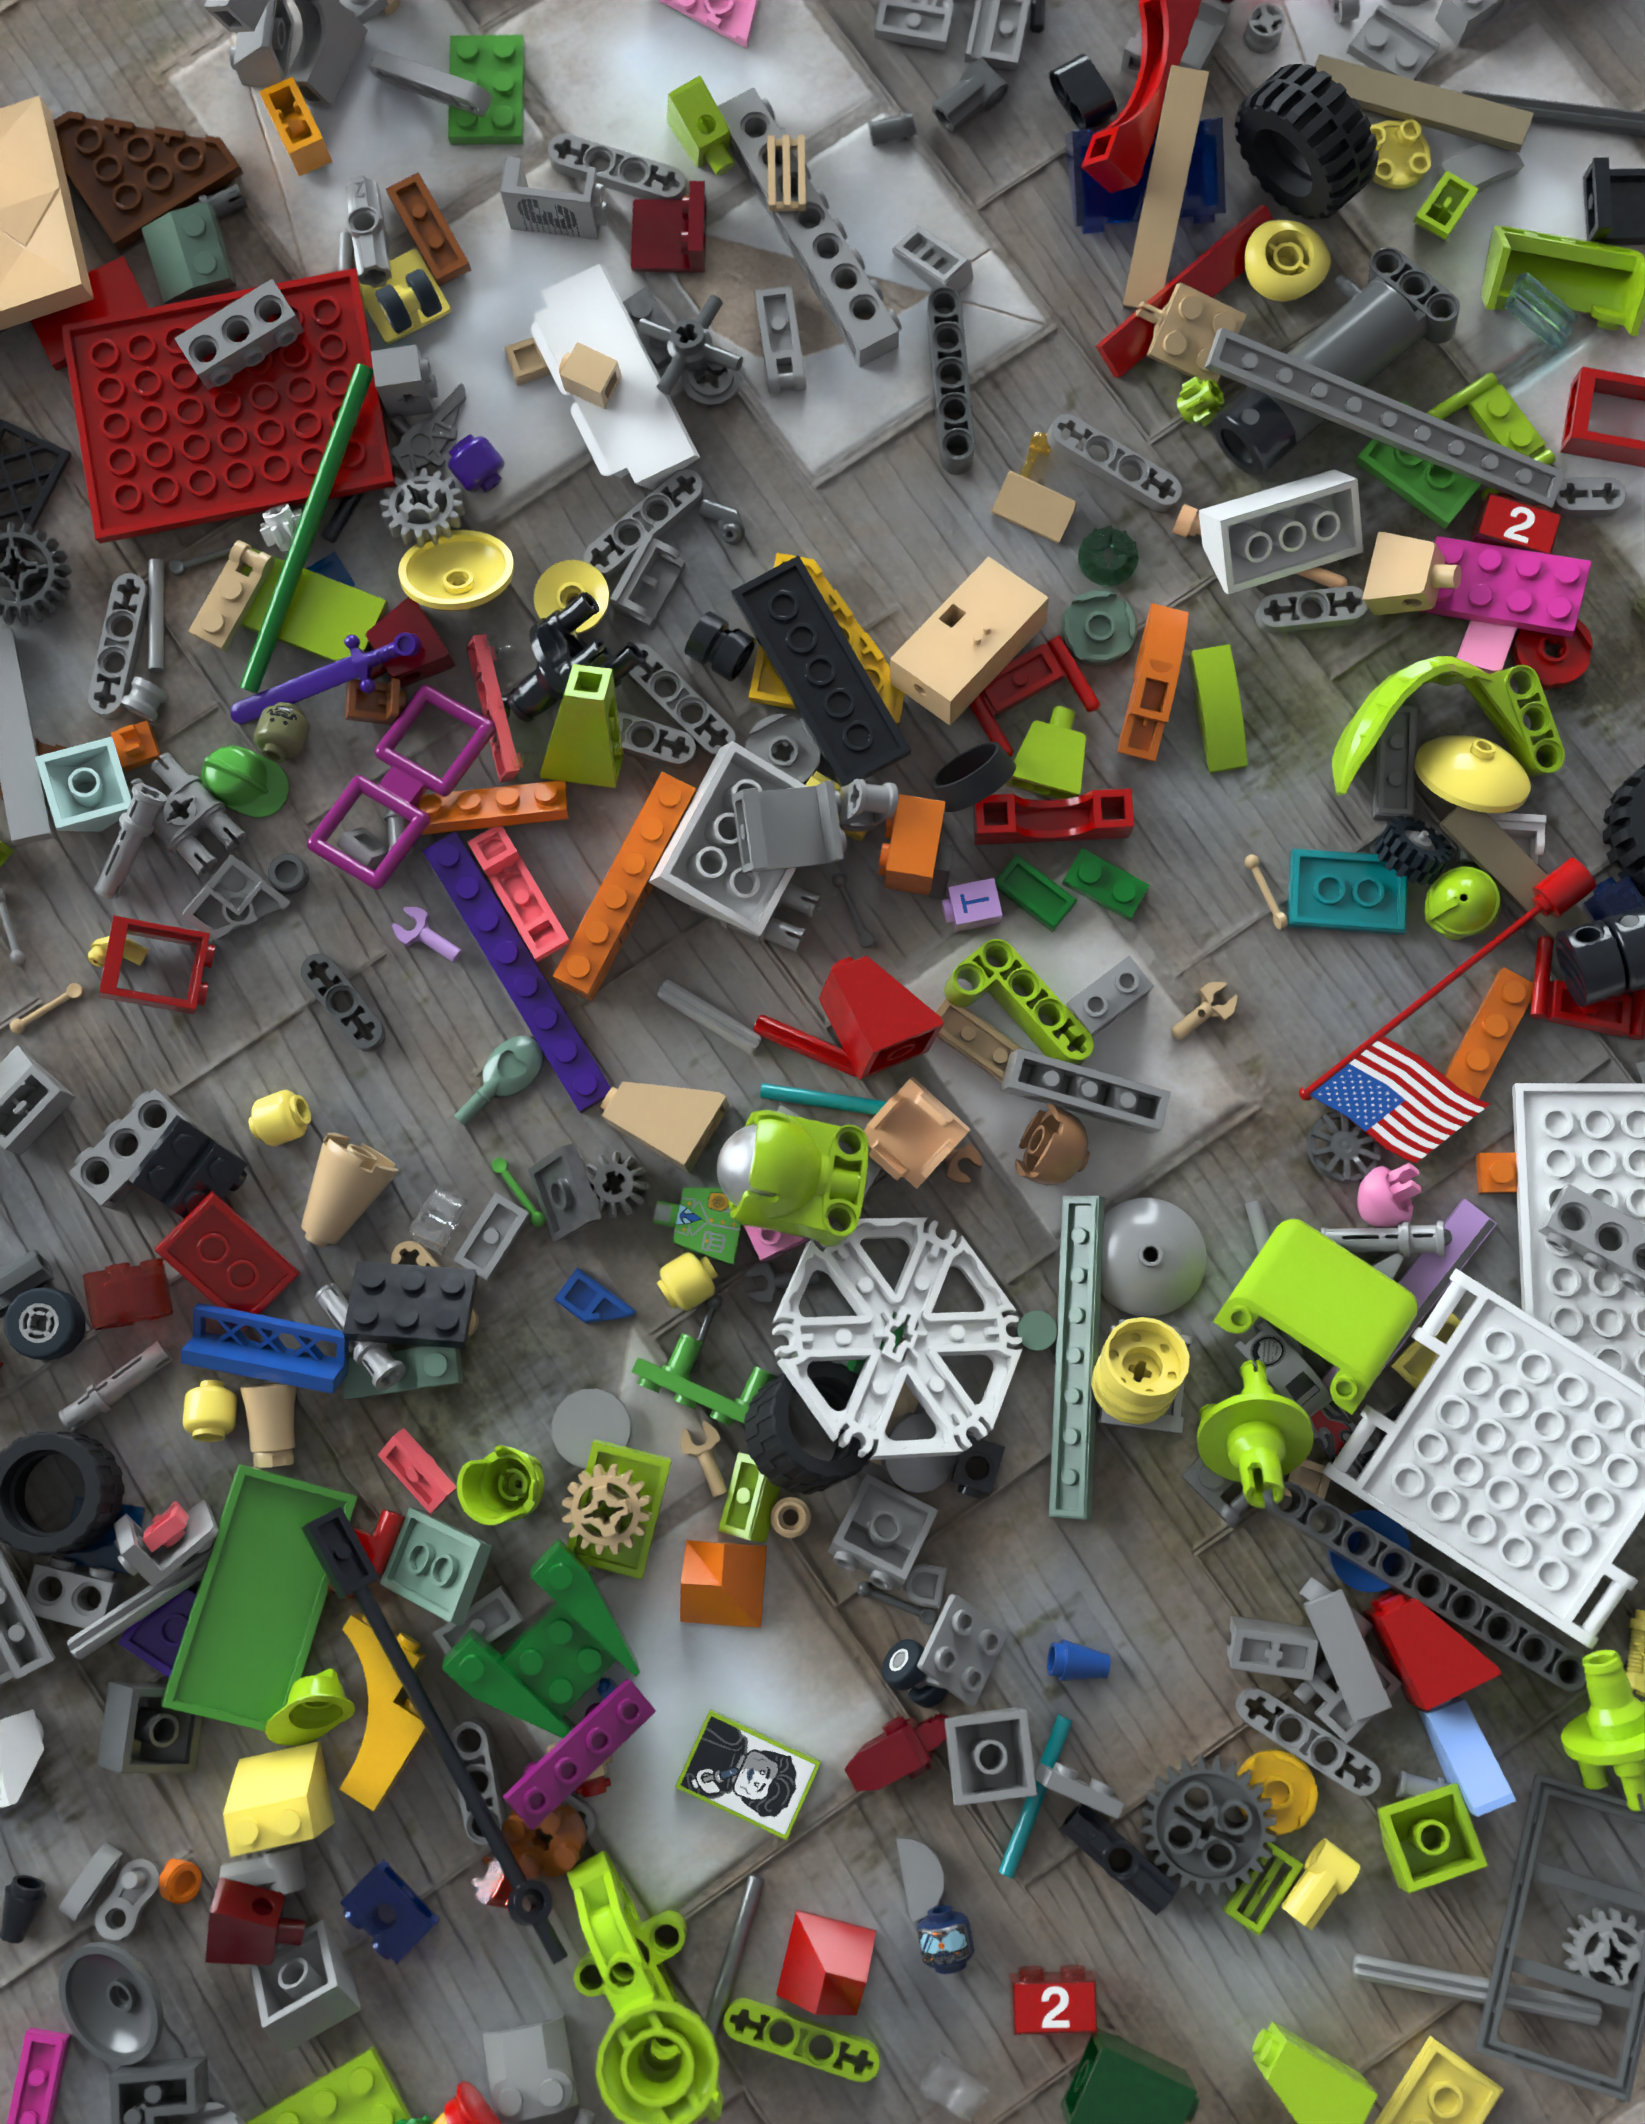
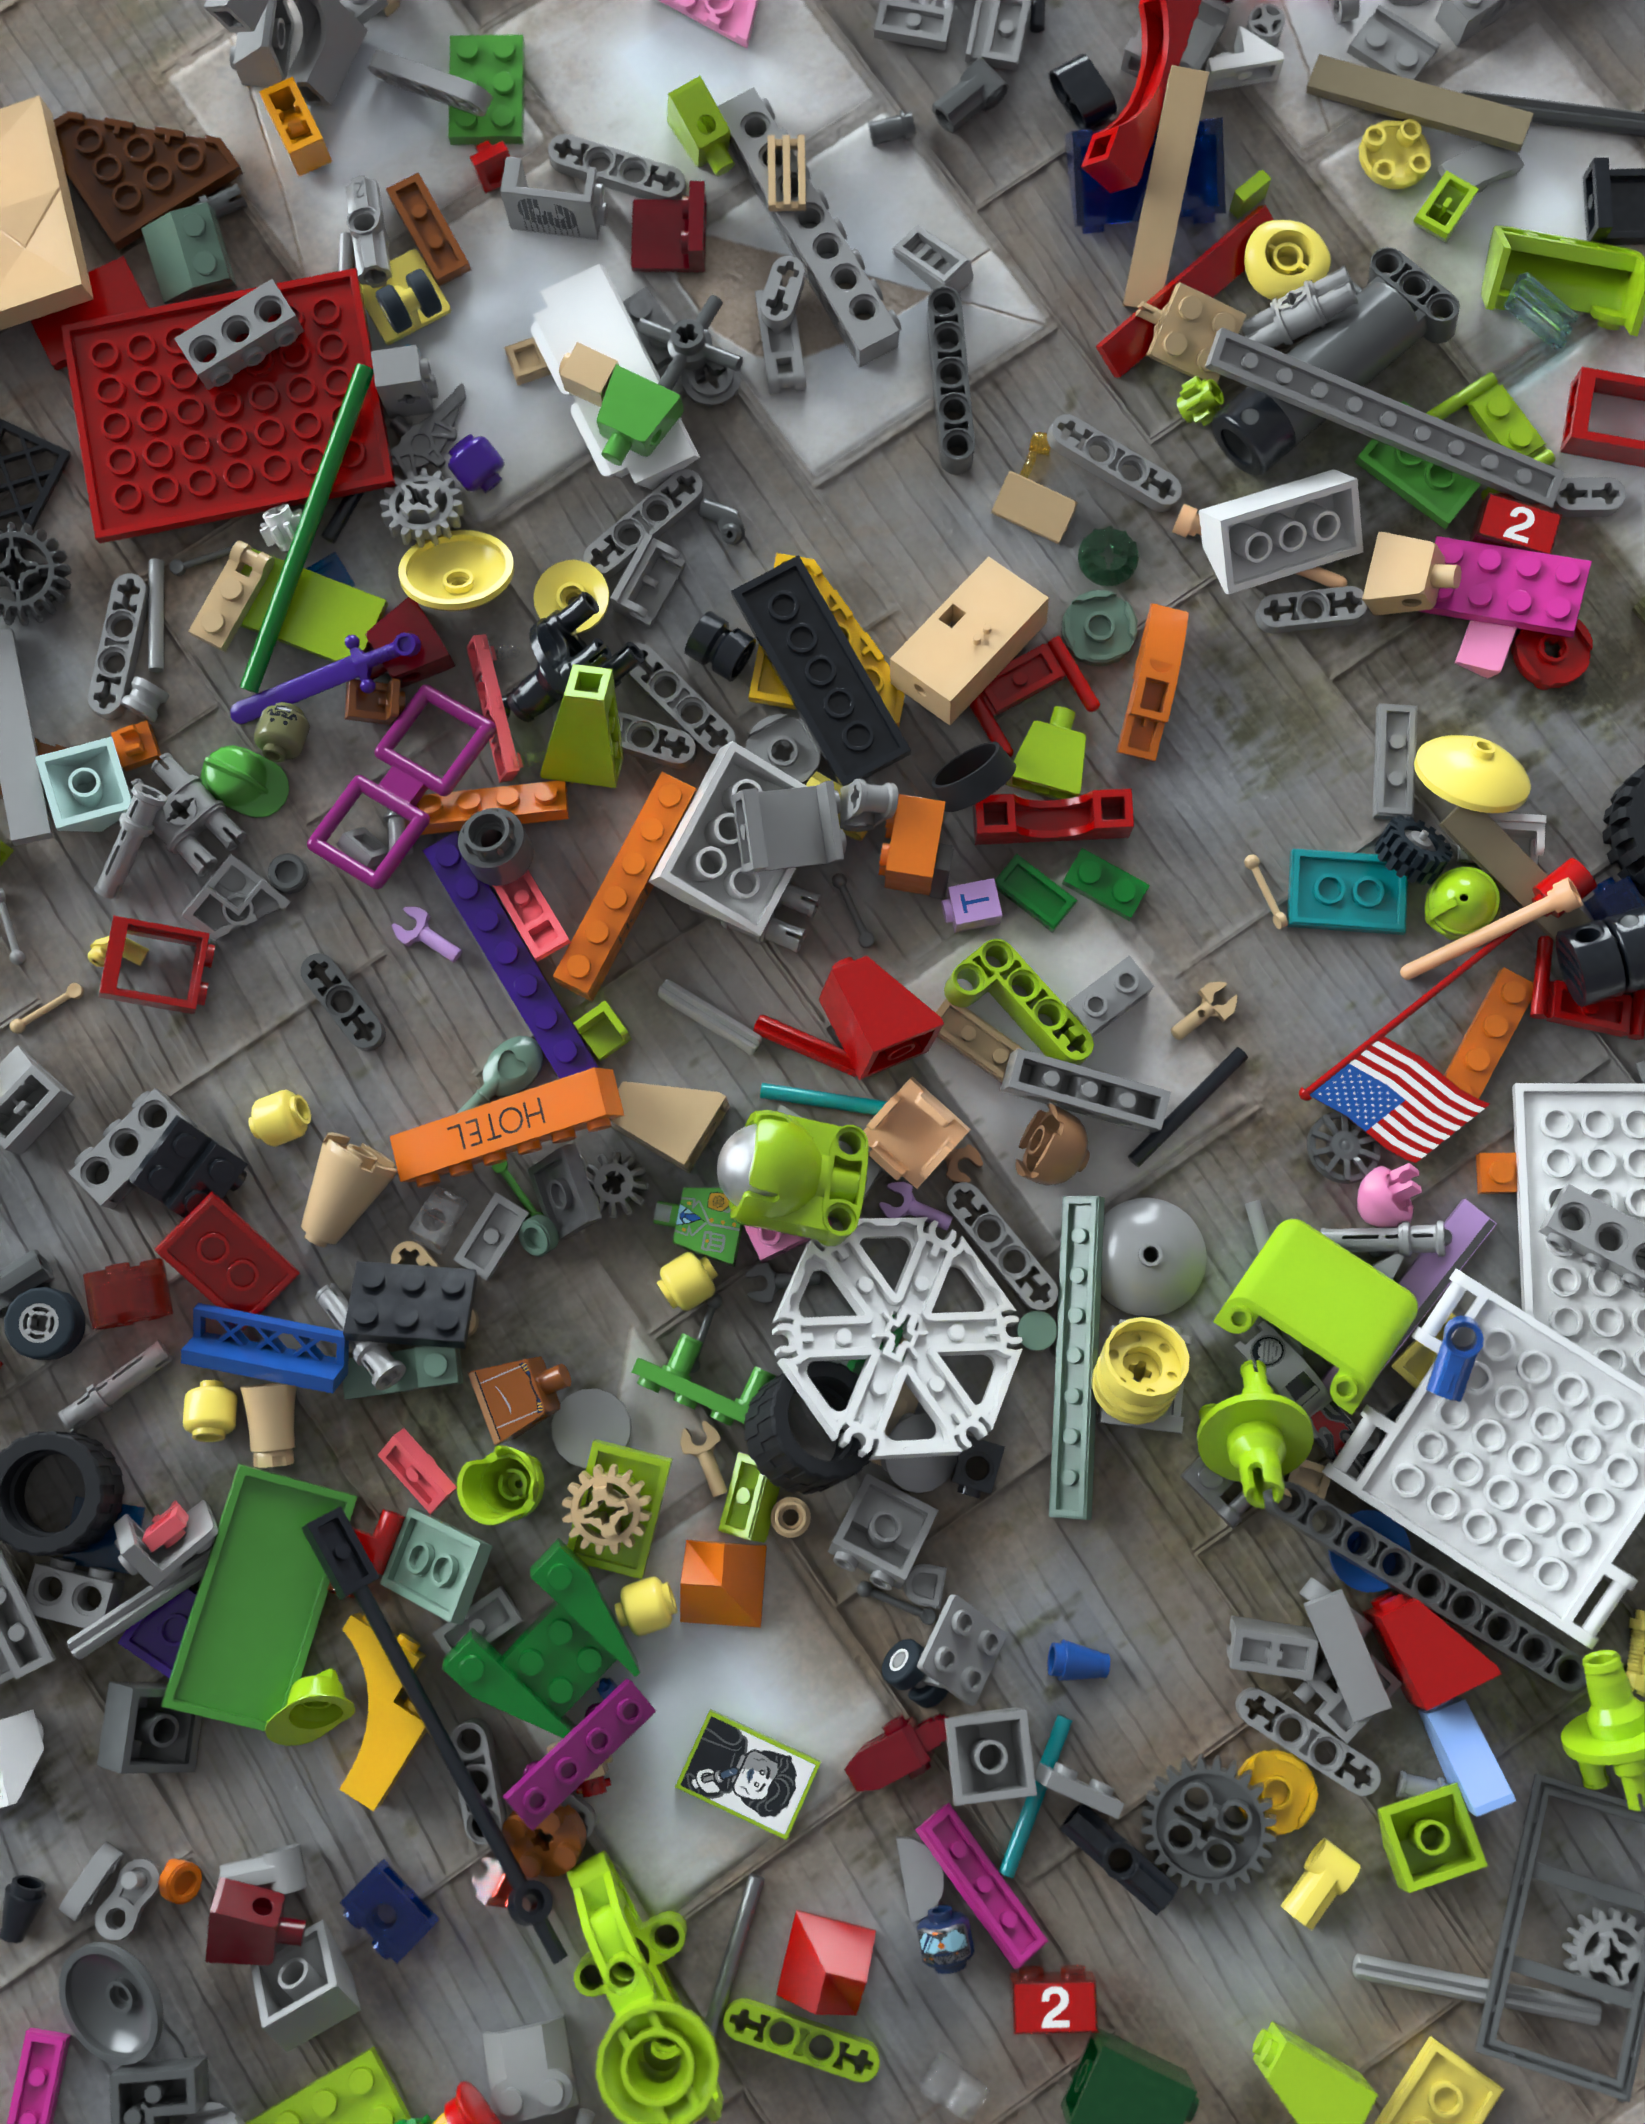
(278, 1799): light yellow slope -> none
(490, 164): none -> red tile
(495, 846): none -> dark grey piece
(507, 1126): none -> orange brick
(518, 1395): none -> dark orange torso
(538, 1235): none -> sand green tile
(591, 1300): blue tile -> none
(602, 1031): none -> lime panel
(635, 415): none -> bright green torso
(646, 1606): none -> light yellow head
(775, 290): none -> light grey beam
(913, 1207): none -> lavender bar
(981, 1886): none -> dark pink tile
(1005, 1243): none -> light grey beam
(1188, 1106): none -> black bar
(1218, 708): lime slope -> none
(1250, 194): none -> lime tile
(1252, 63): none -> white slope
(1274, 1900): lime tile -> none
(1302, 310): none -> light grey pin
(1306, 141): black tyre -> none
(1454, 1362): none -> blue piece
(1490, 692): lime piece -> none
(1561, 898): none -> light nougat piece

